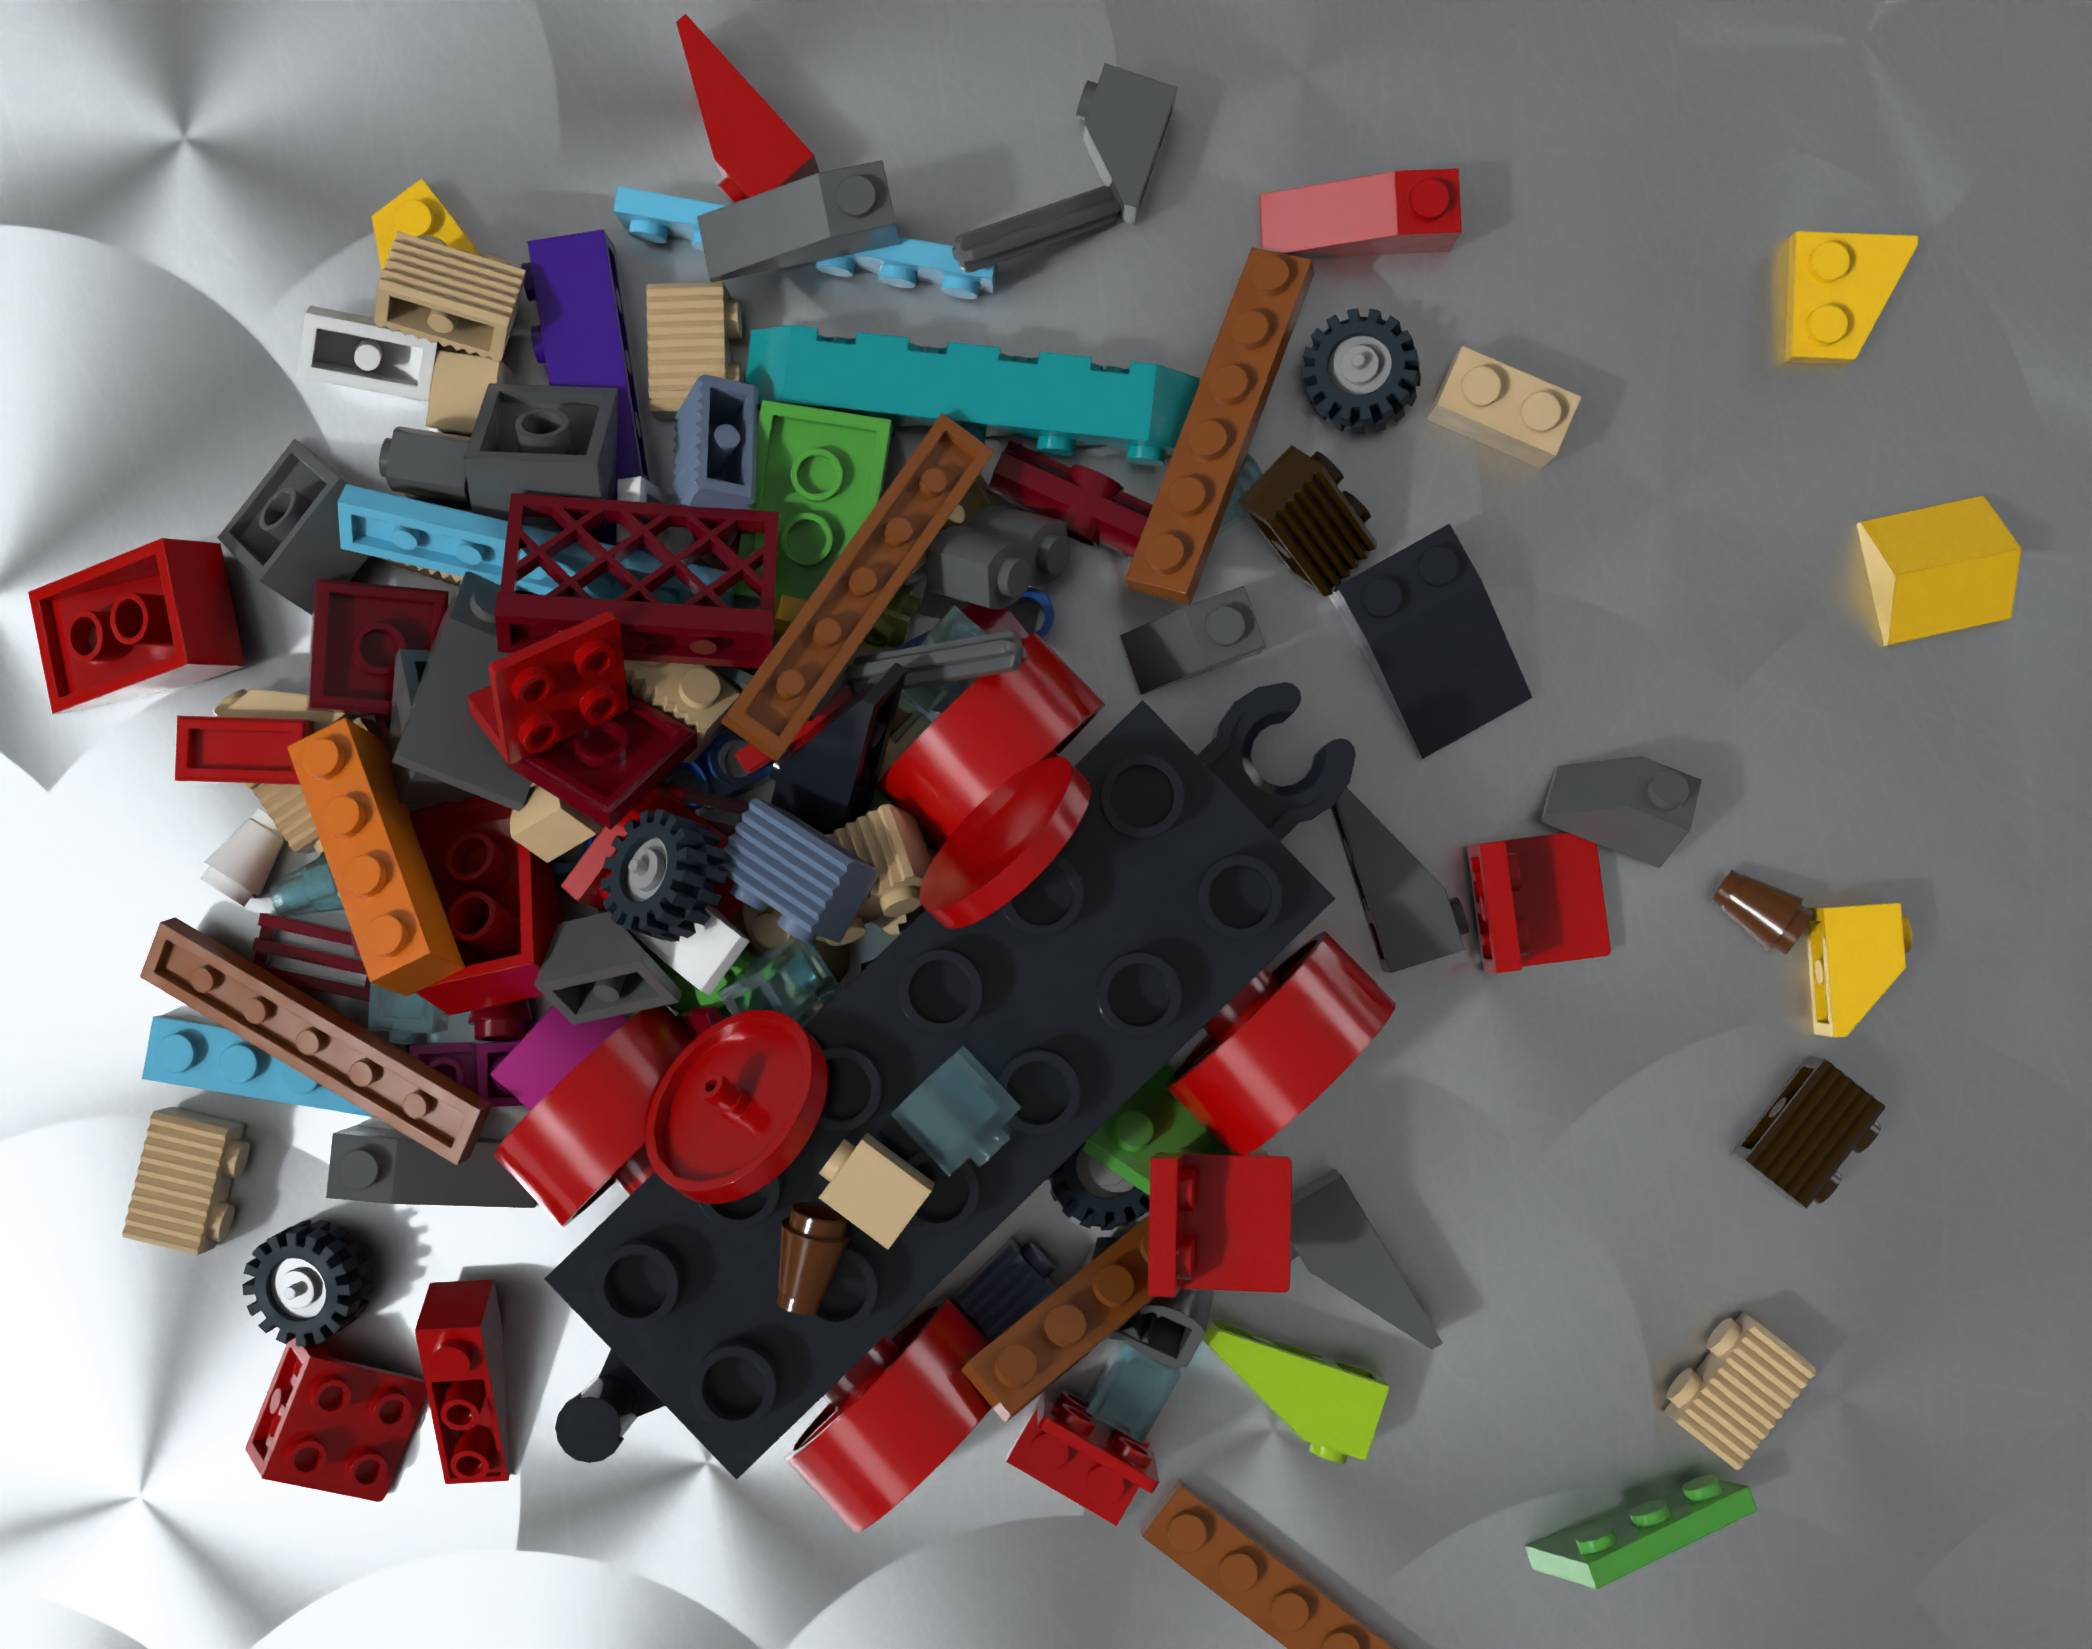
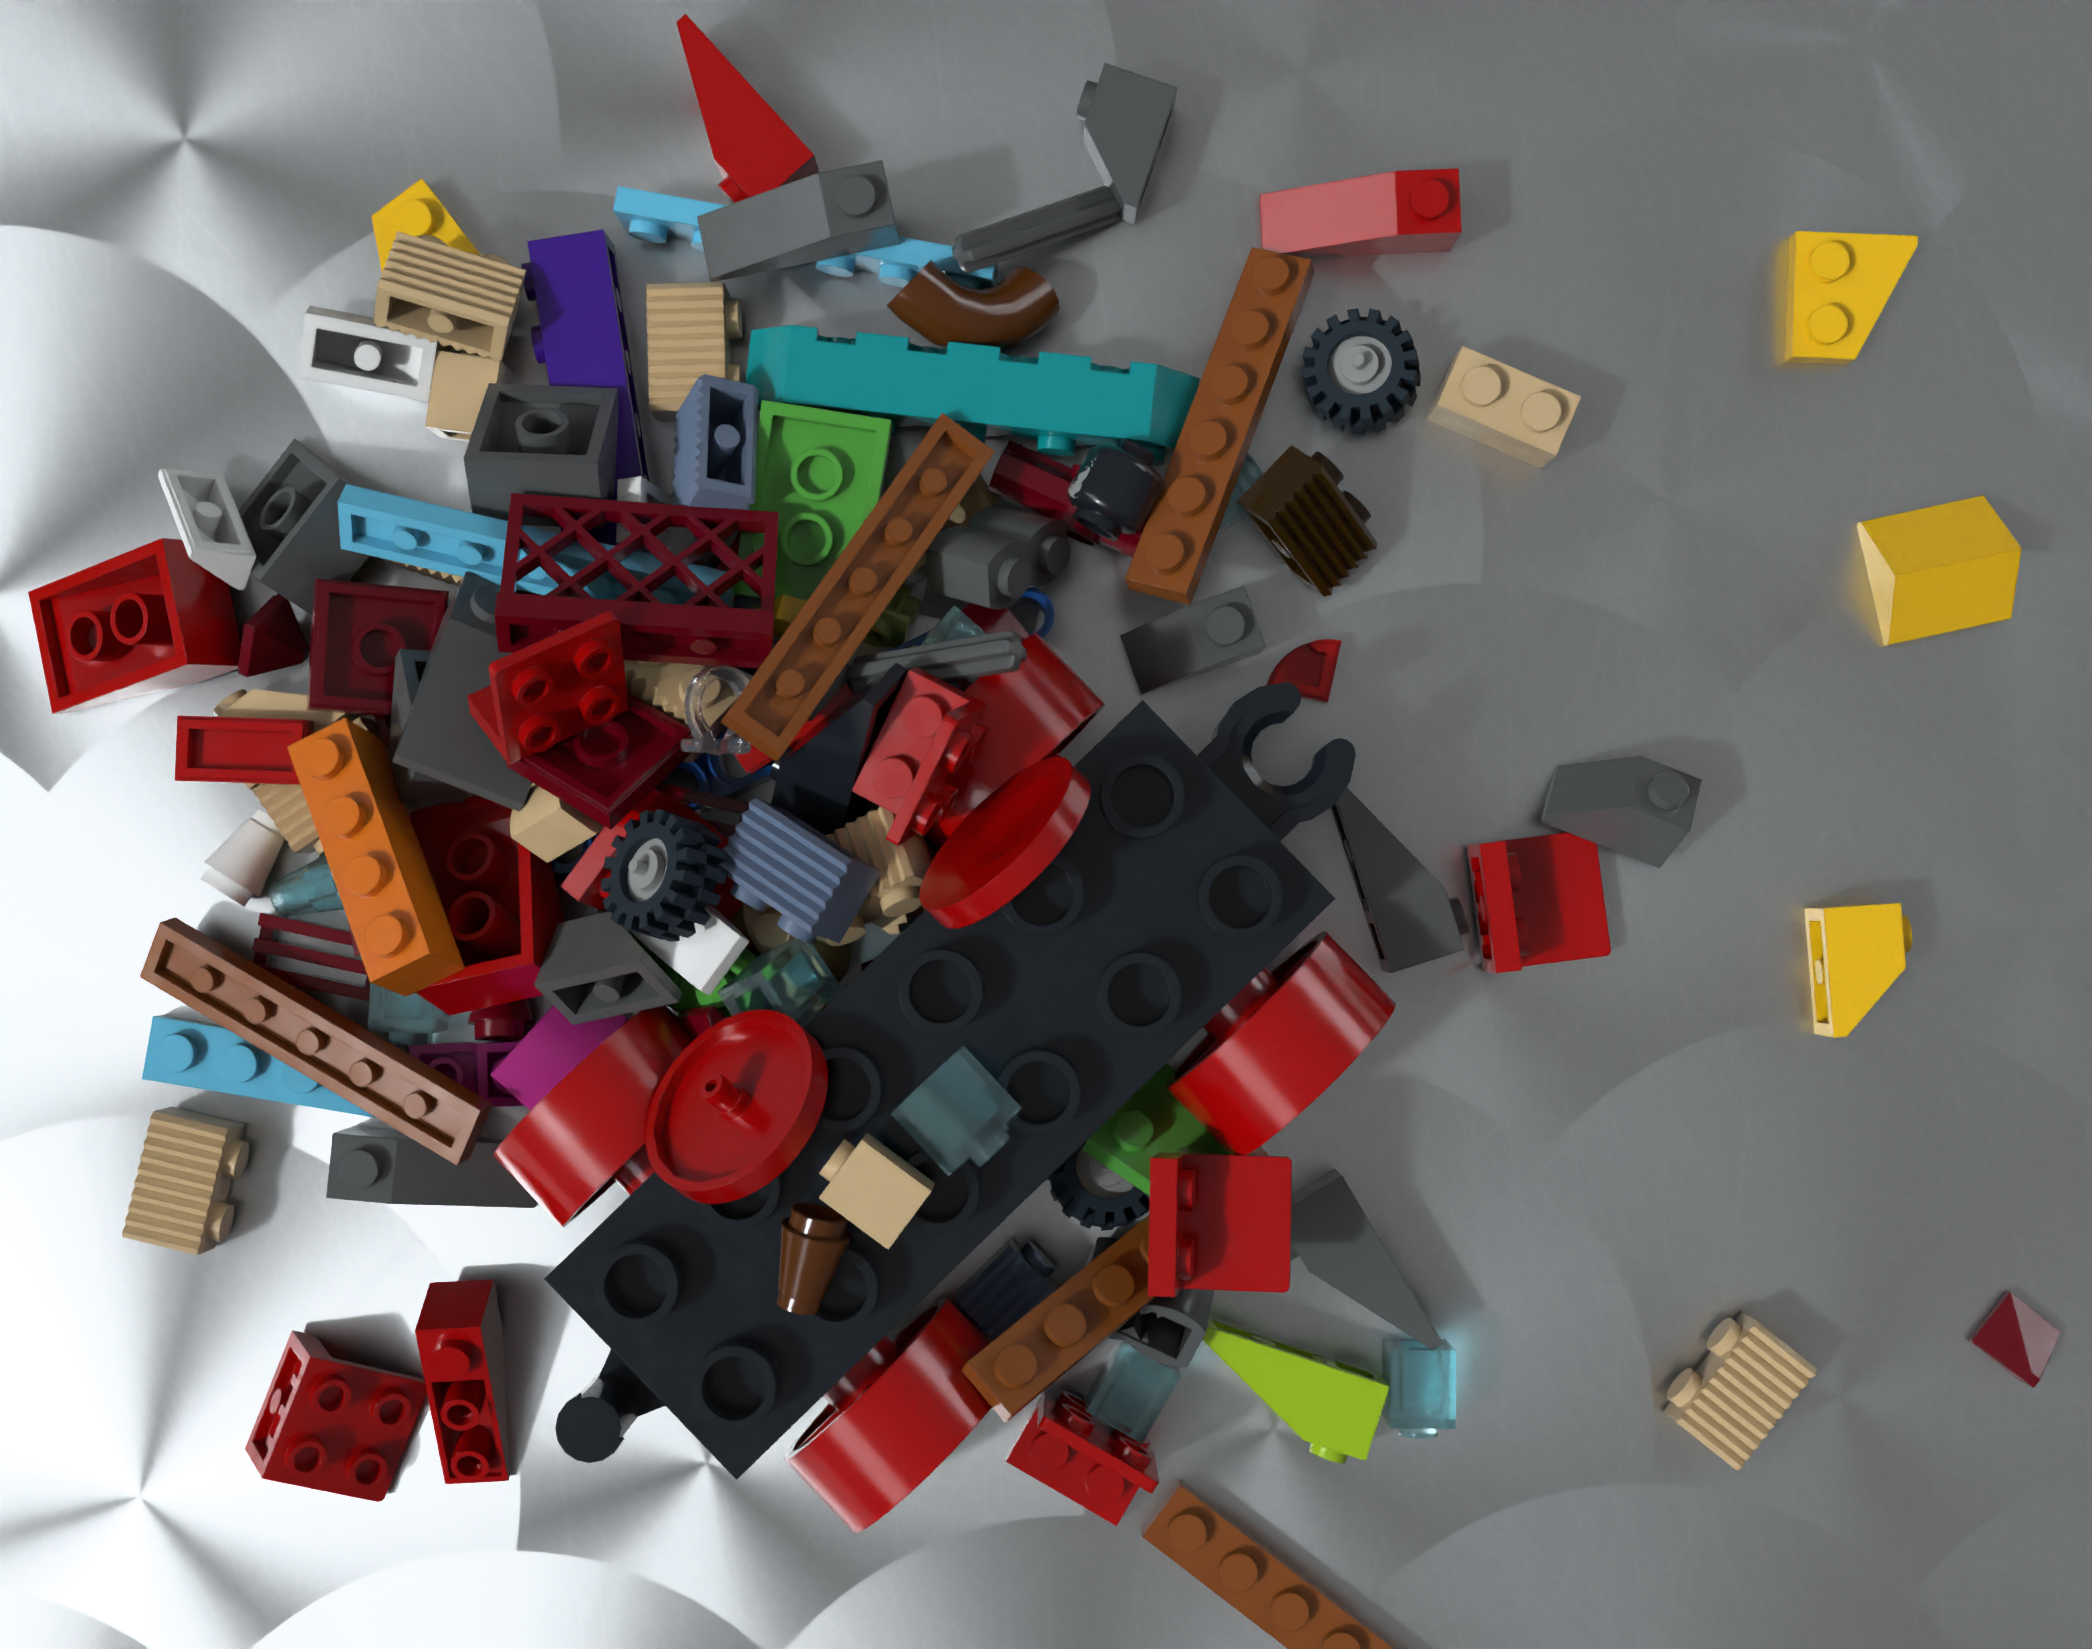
(209, 523): none -> white slope
(272, 639): none -> dark red slope
(308, 1282): black wheel -> none
(426, 466): dark grey brick -> none
(701, 732): none -> clear piece
(919, 751): none -> red bracket
(986, 316): none -> reddish brown cylinder
(1115, 489): none -> black head
(1309, 669): none -> red tile
(1420, 1387): none -> clear light blue brick
(1432, 641): black slope -> none
(1642, 1534): bright green wing -> none
(1763, 911): reddish brown cone -> none
(1810, 1132): dark brown brick -> none
(2016, 1339): none -> dark red slope

